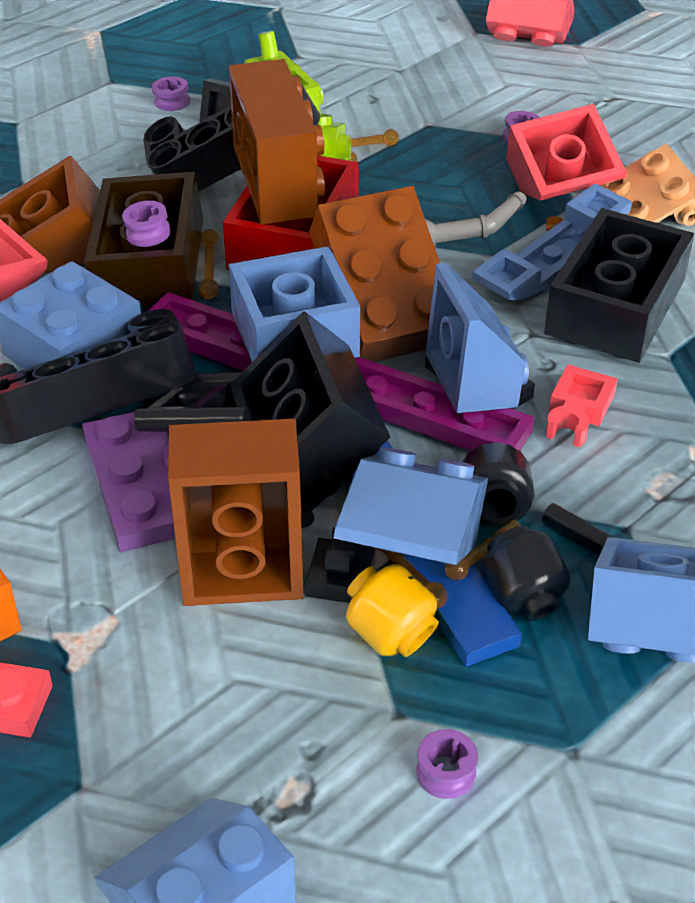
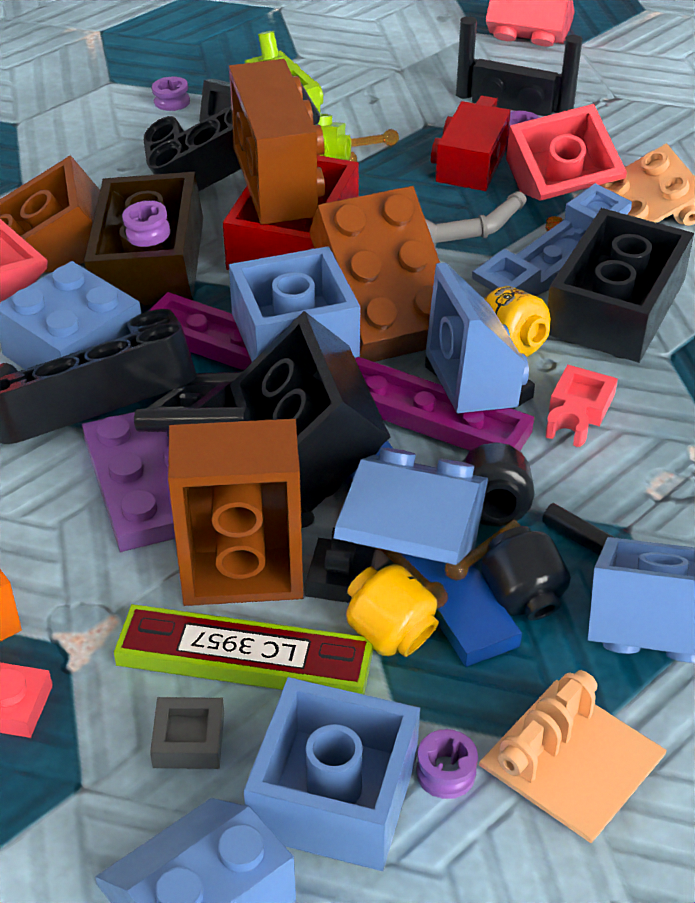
(187, 733): none -> dark grey plate
(209, 287): clear orange hinge -> none
(241, 650): none -> tile
(334, 772): none -> medium blue brick
(472, 144): none -> red hinge
(514, 85): none -> black plate
(523, 315): none -> yellow head
(573, 757): none -> light nougat hinge

